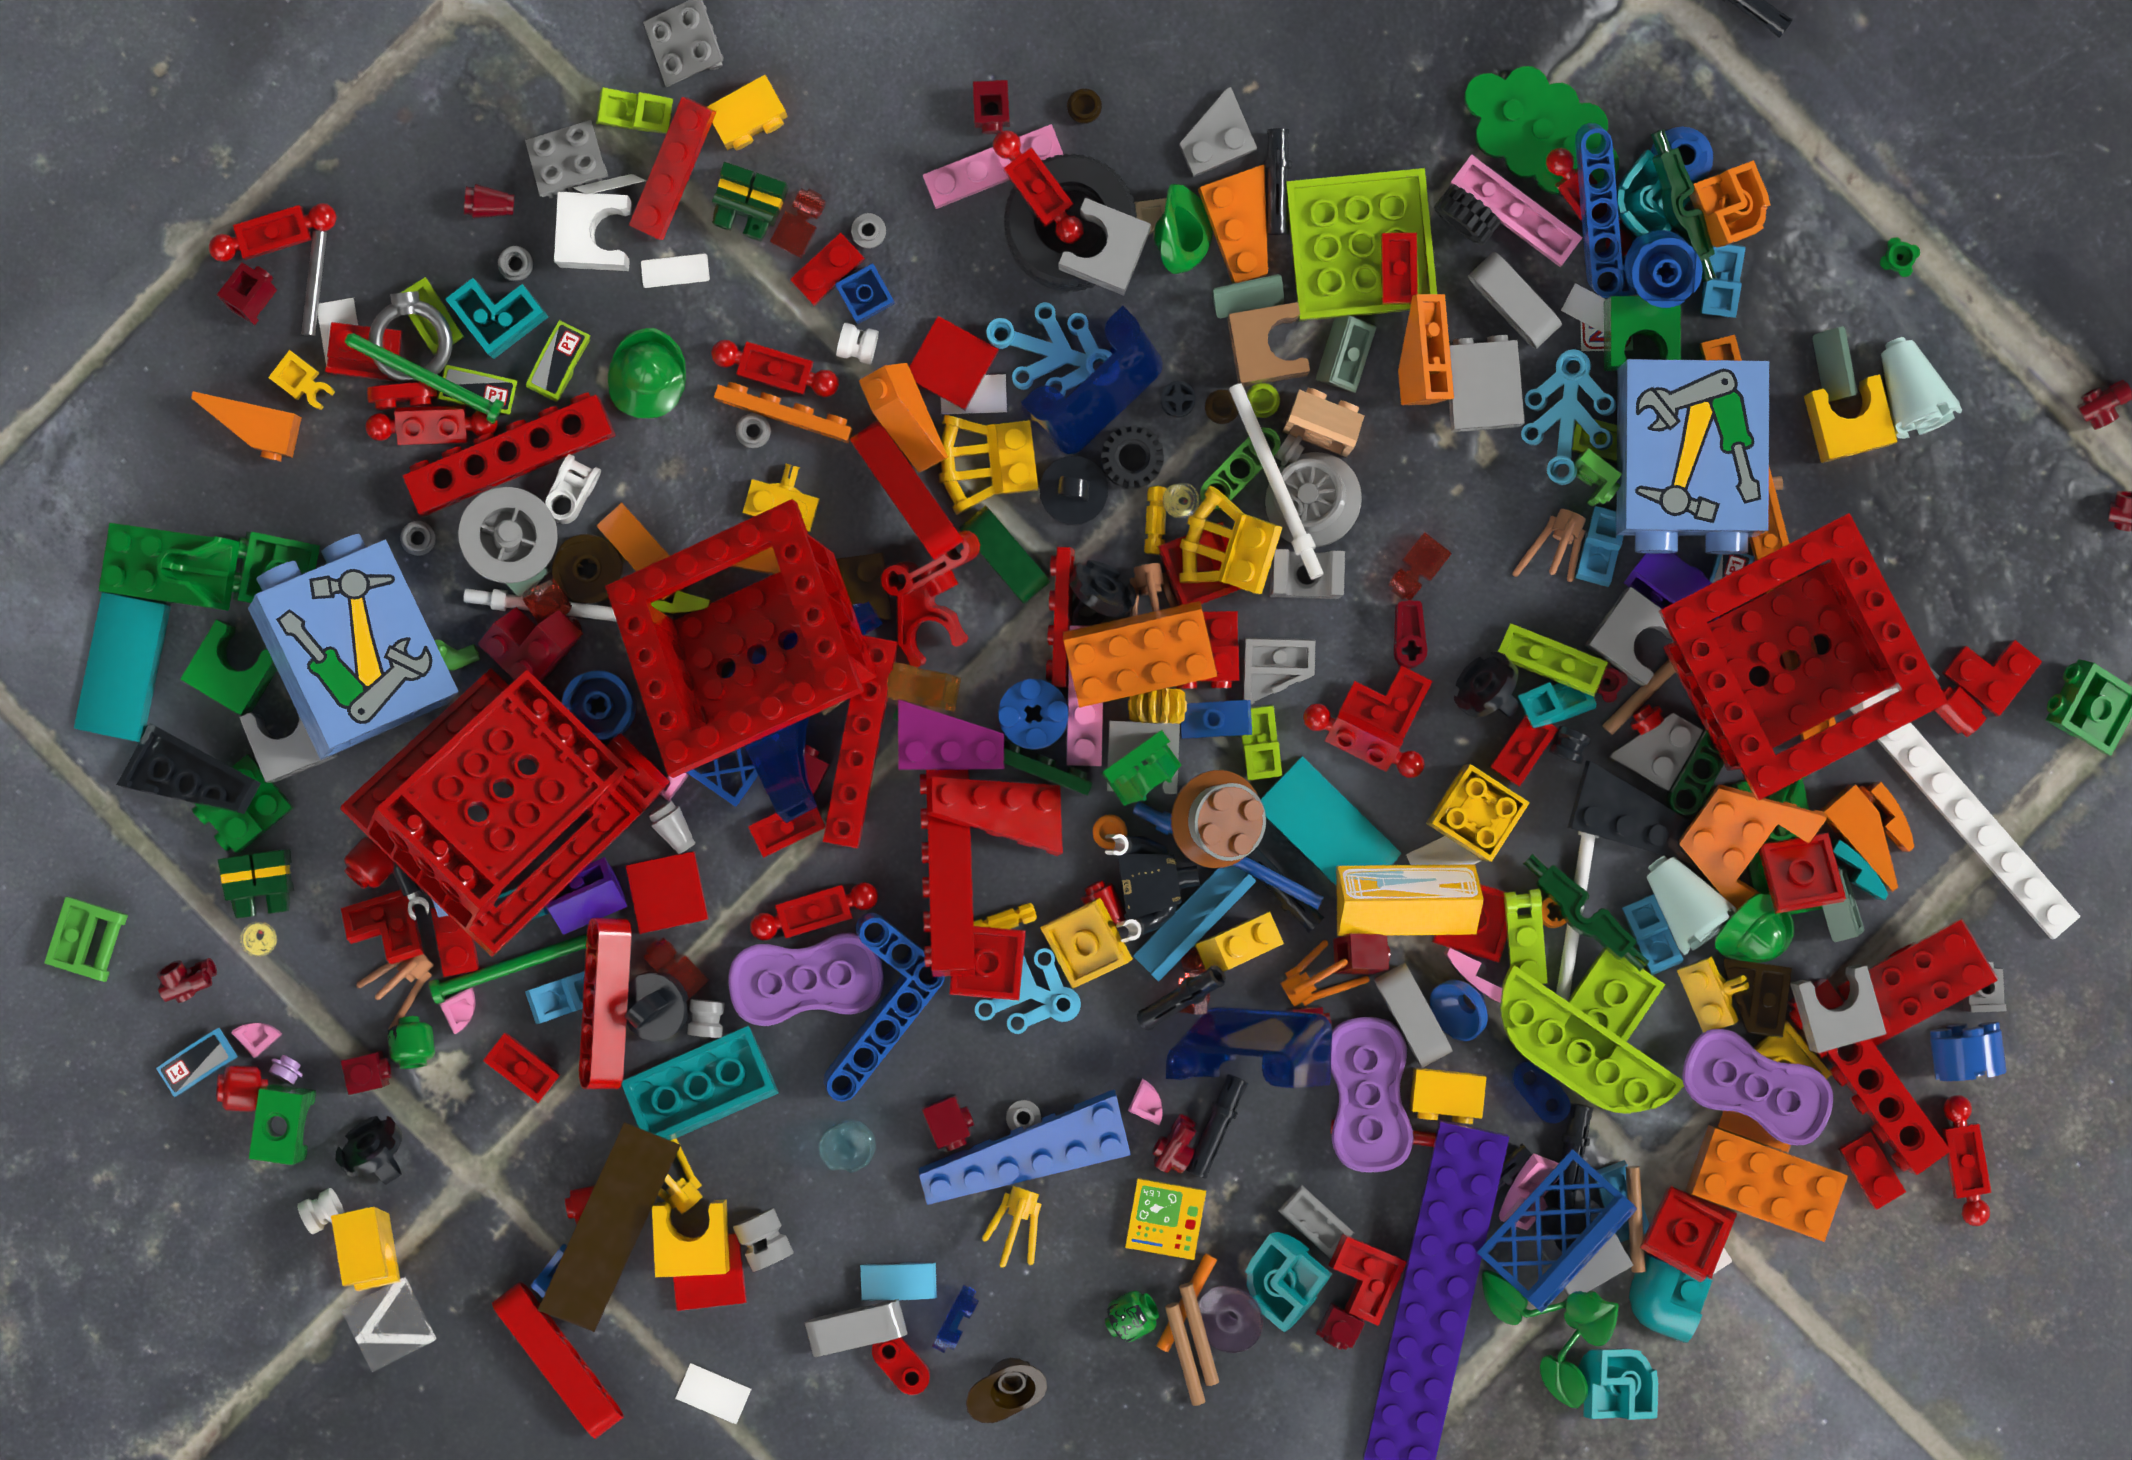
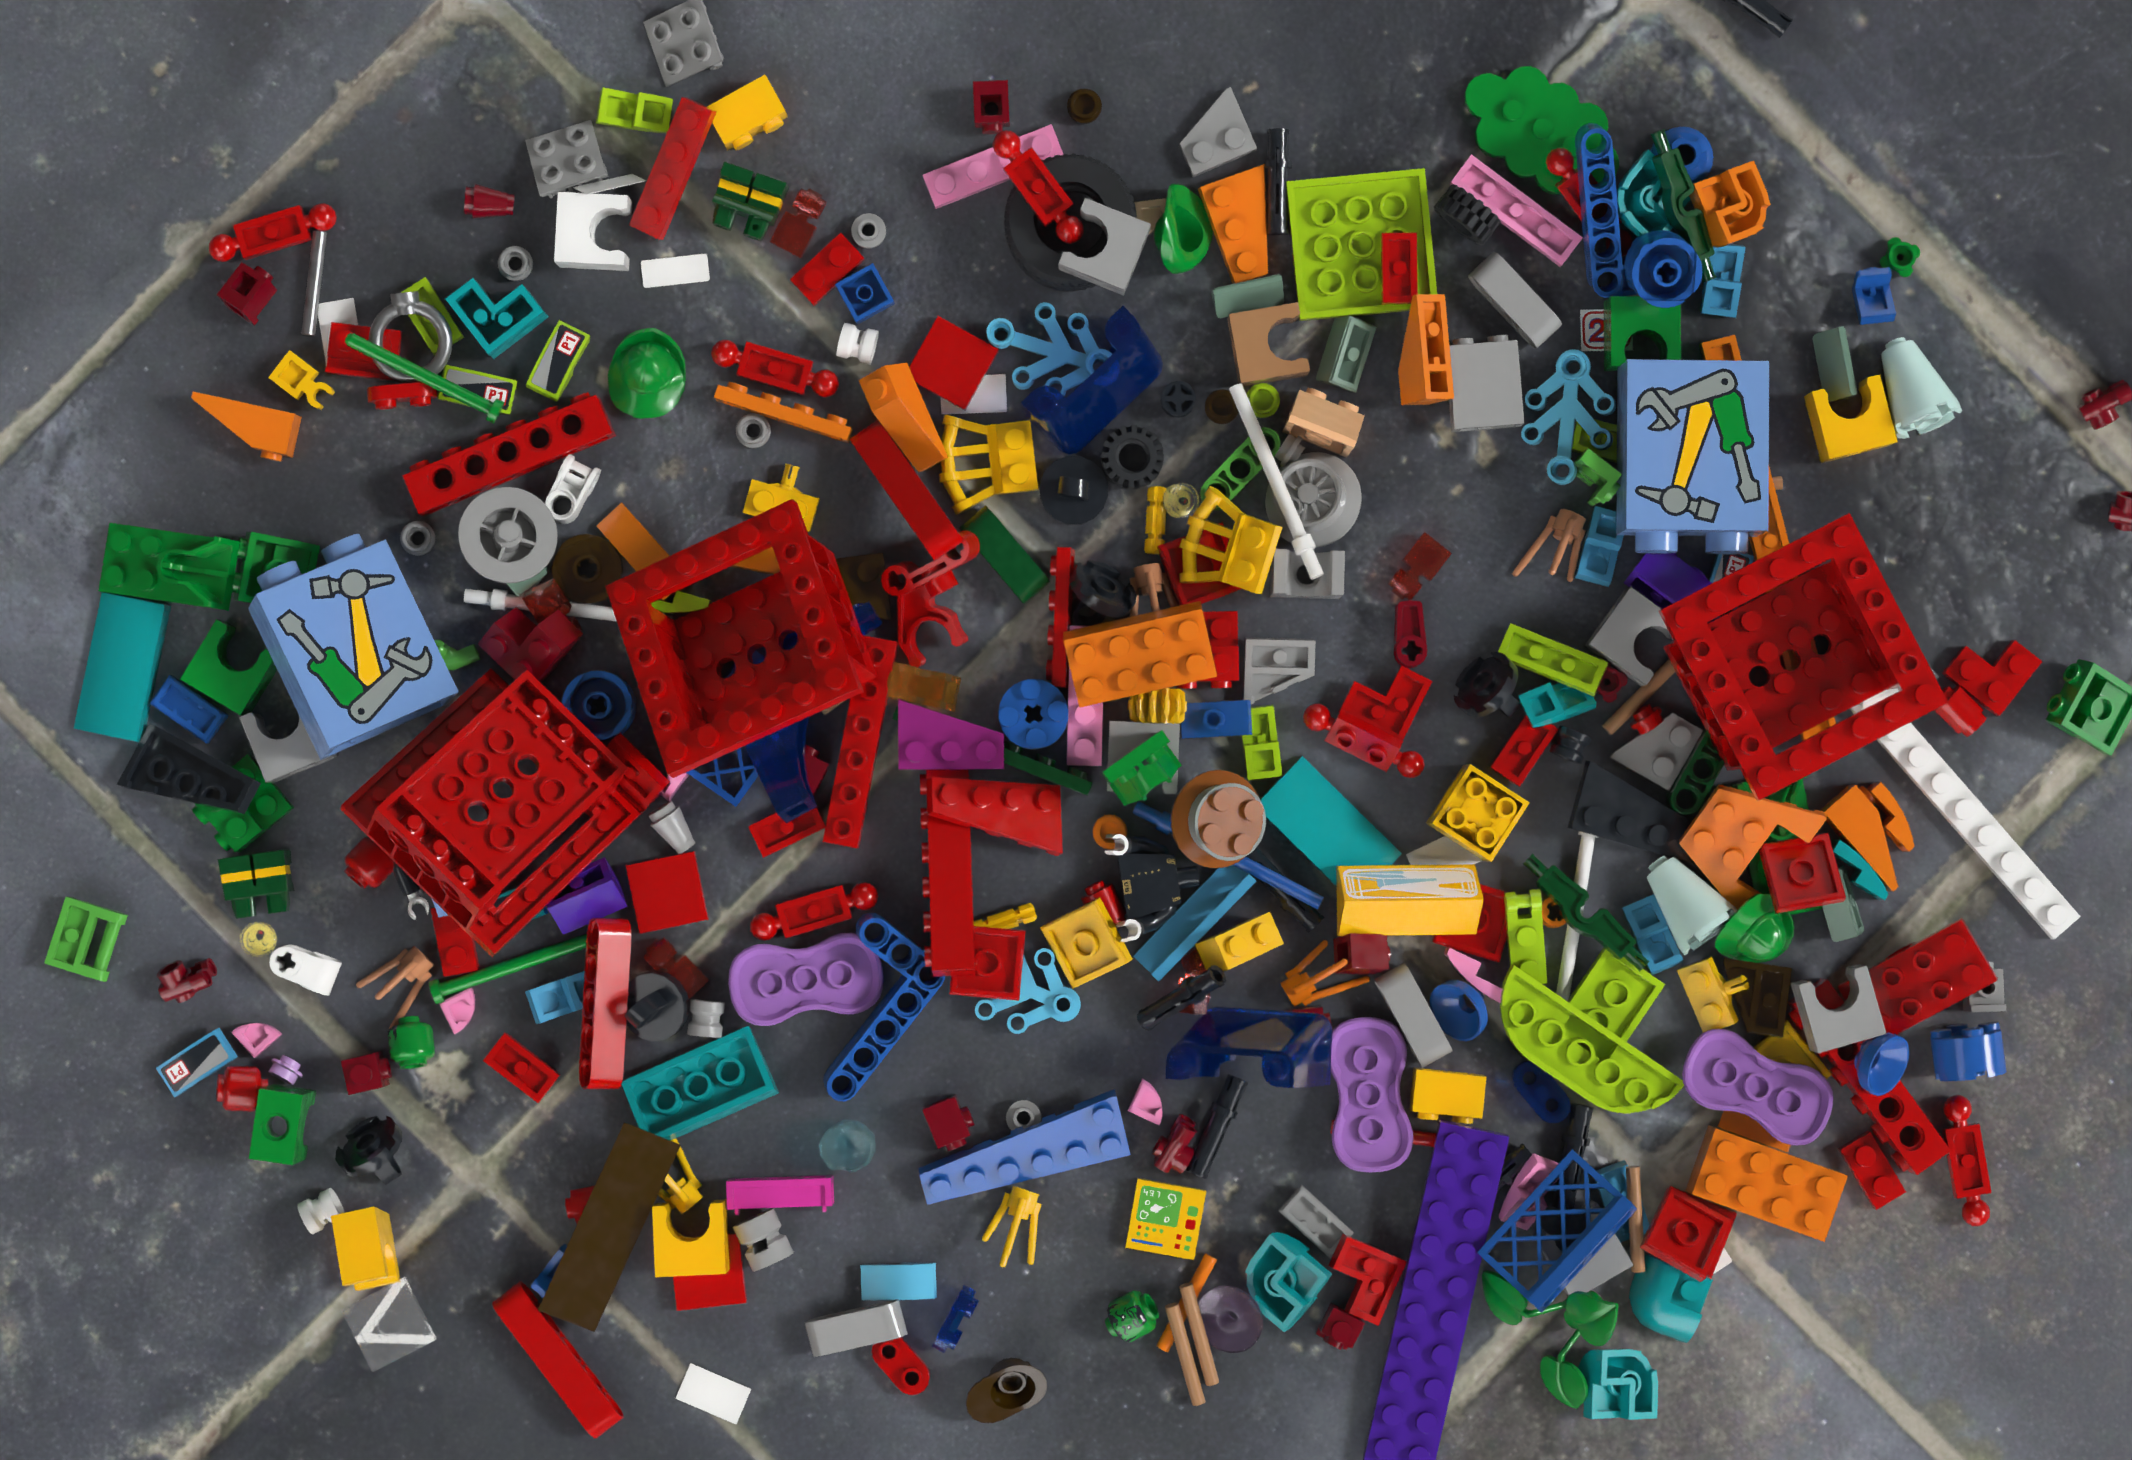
(189, 709): none -> blue plate
(311, 971): none -> white piece
(385, 917): red plate -> none
(429, 425): red plate -> none
(780, 1192): none -> dark pink container
(1585, 307): white sticker -> none
(1873, 296): none -> blue bracket
(1881, 1063): none -> blue piece

